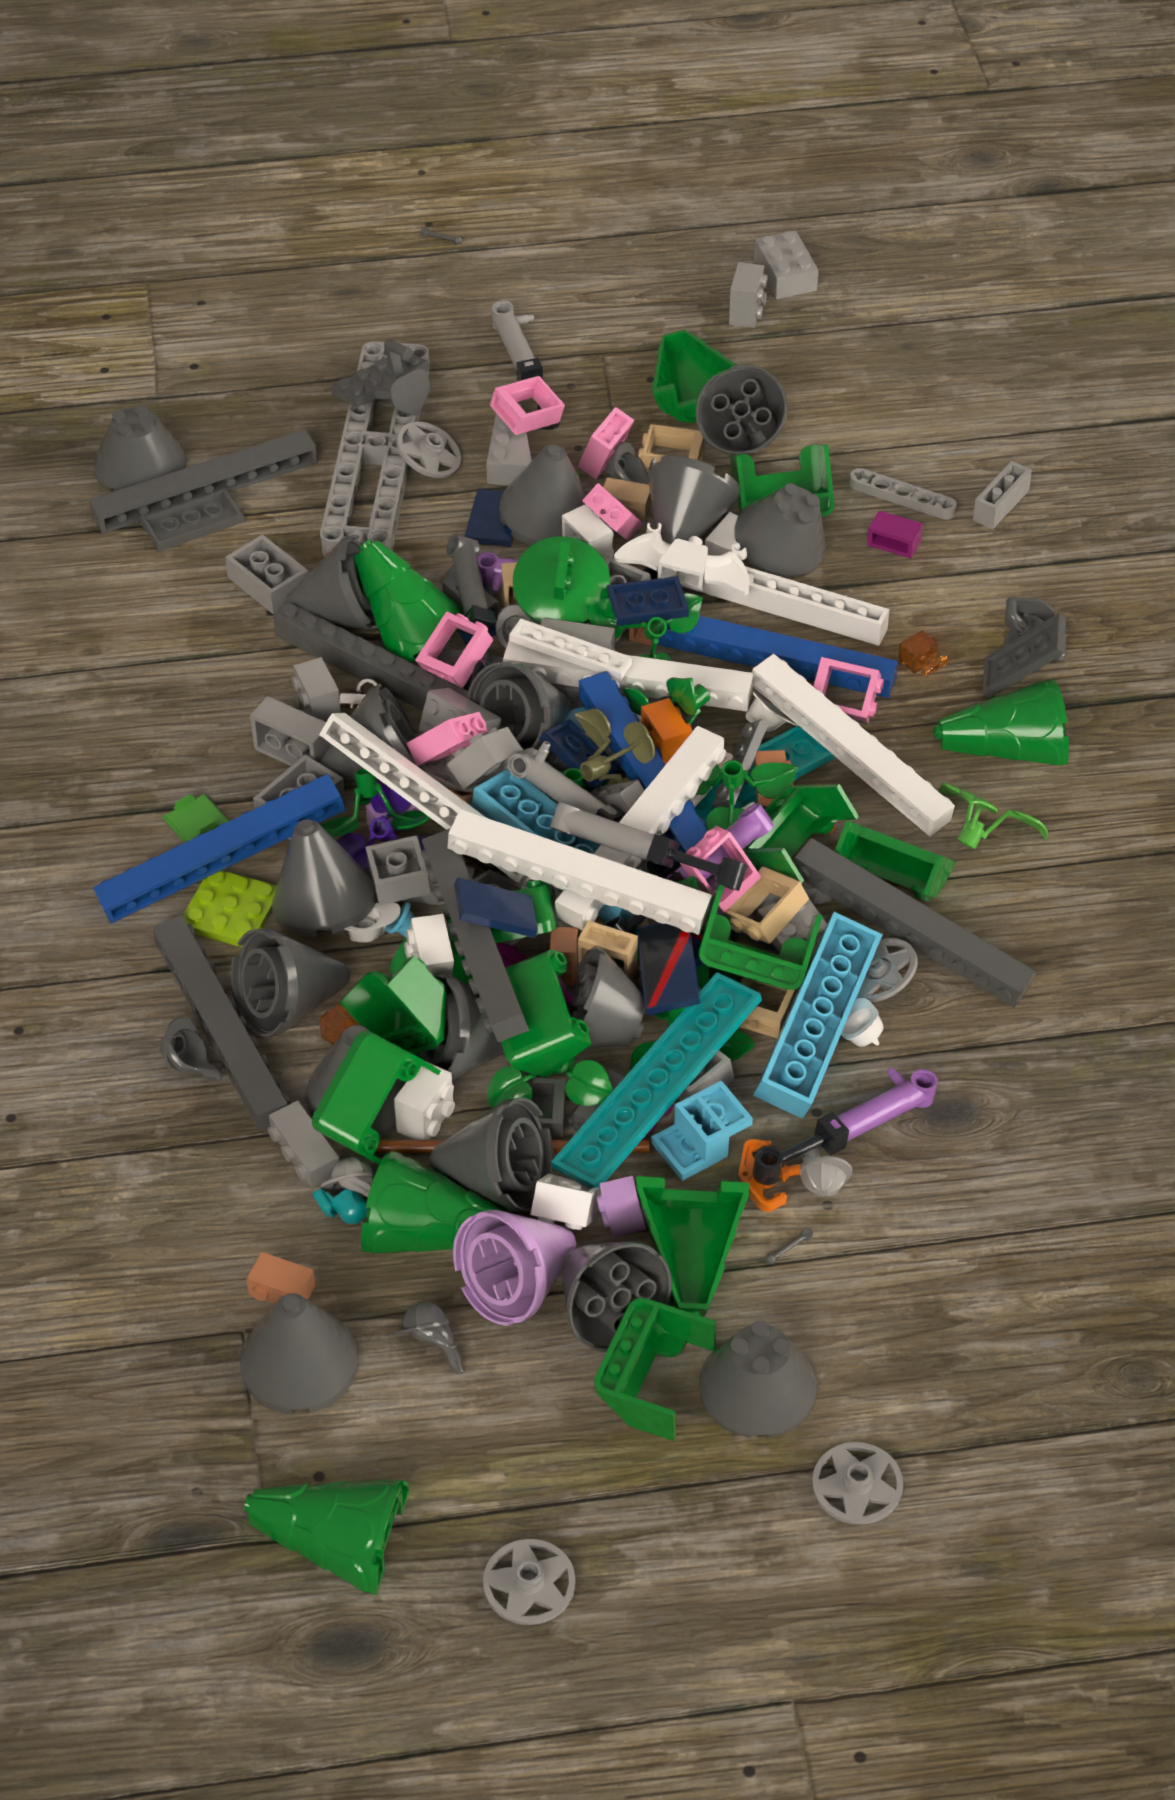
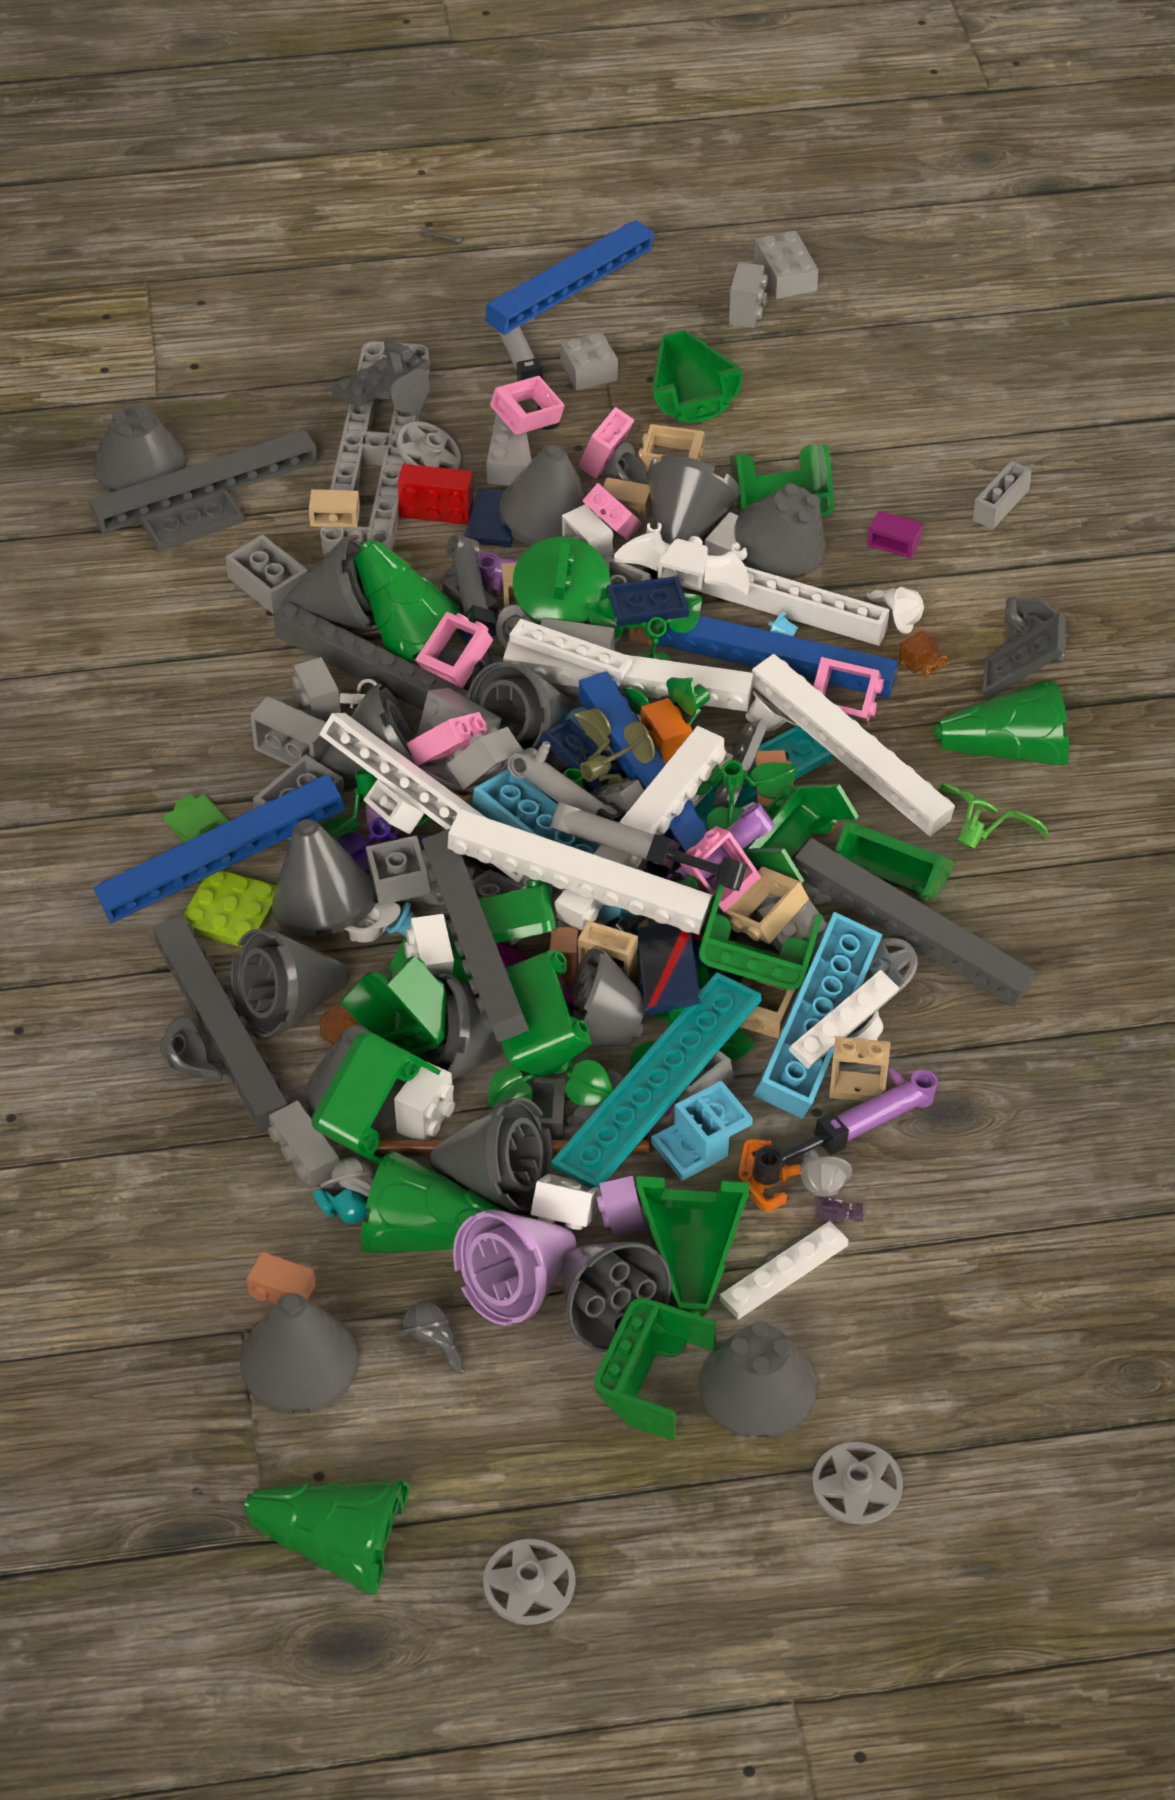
(334, 508): none -> tan brick
(393, 807): none -> white brick
(435, 494): none -> red brick
(495, 907): dark blue tile -> none
(568, 277): none -> blue brick
(589, 361): none -> light grey brick
(741, 410): dark grey cone -> none
(783, 626): none -> medium azure piece
(783, 1270): none -> white plate
(835, 1209): none -> plate
(844, 1019): none -> white plate
(845, 1082): none -> tan window
(861, 479): light grey beam -> none
(904, 602): none -> white piece

